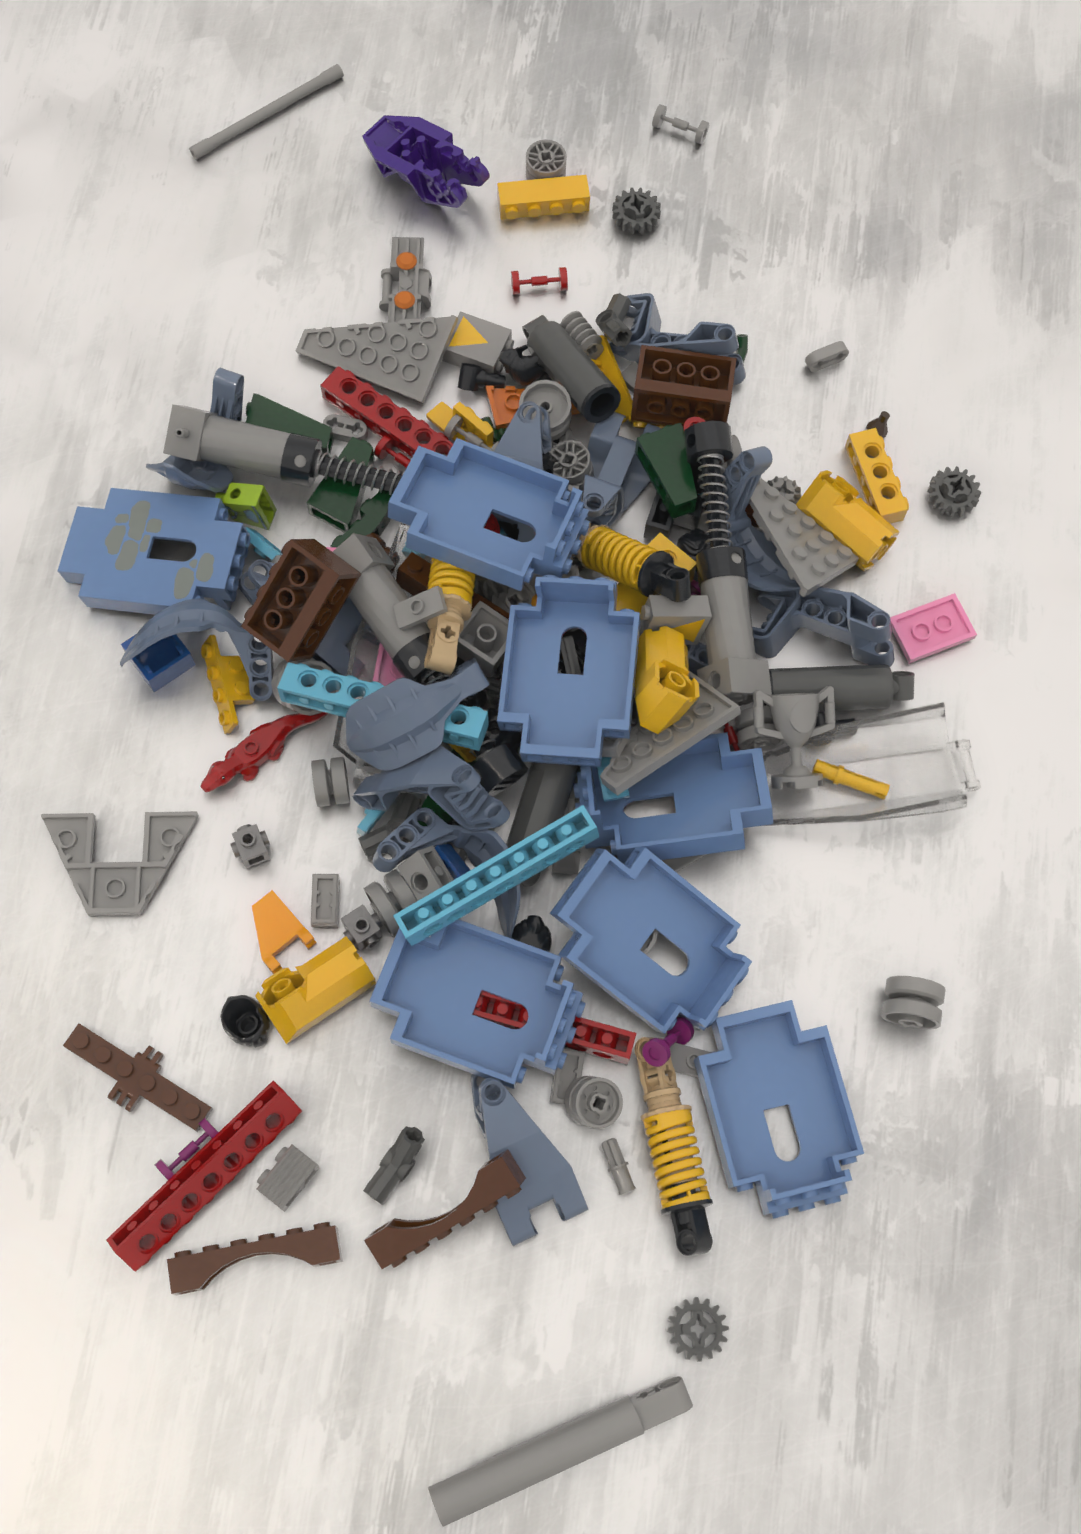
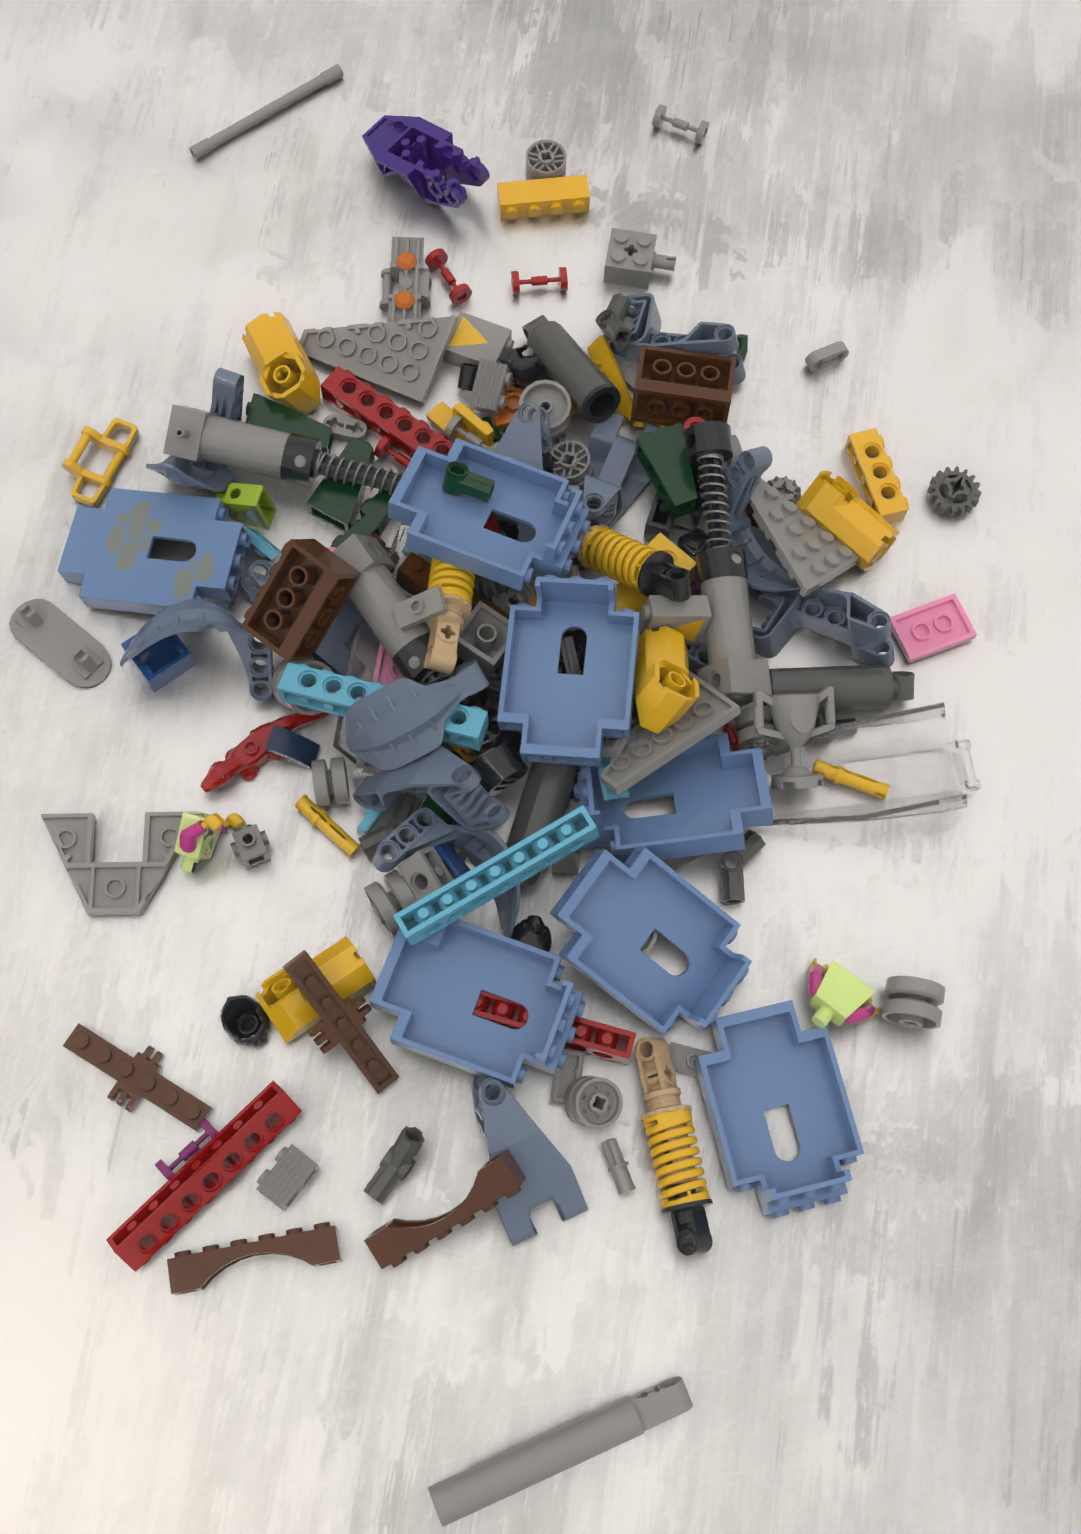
(60, 642): none -> light grey piece
(102, 441): none -> yellow bar
(199, 836): none -> torso
(228, 682): yellow bracket -> none
(277, 929): light orange flag -> none
(282, 363): none -> yellow brick
(292, 746): none -> dark blue slope
(319, 818): none -> yellow pin
(325, 900): light grey plate -> none
(340, 1022): none -> reddish brown hinge
(358, 920): flat silver brick -> none
(436, 260): none -> red wheel
(460, 481): none -> dark green piece
(490, 387): none -> light grey brick
(583, 334): light grey piece -> none
(632, 257): none -> light grey brick
(636, 210): dark grey gear -> none
(657, 1051): magenta wheel -> none
(685, 1329): dark grey gear -> none
(732, 879): none -> dark grey piece
(838, 995): none -> yellowish green torso
(880, 424): dark brown rock -> none

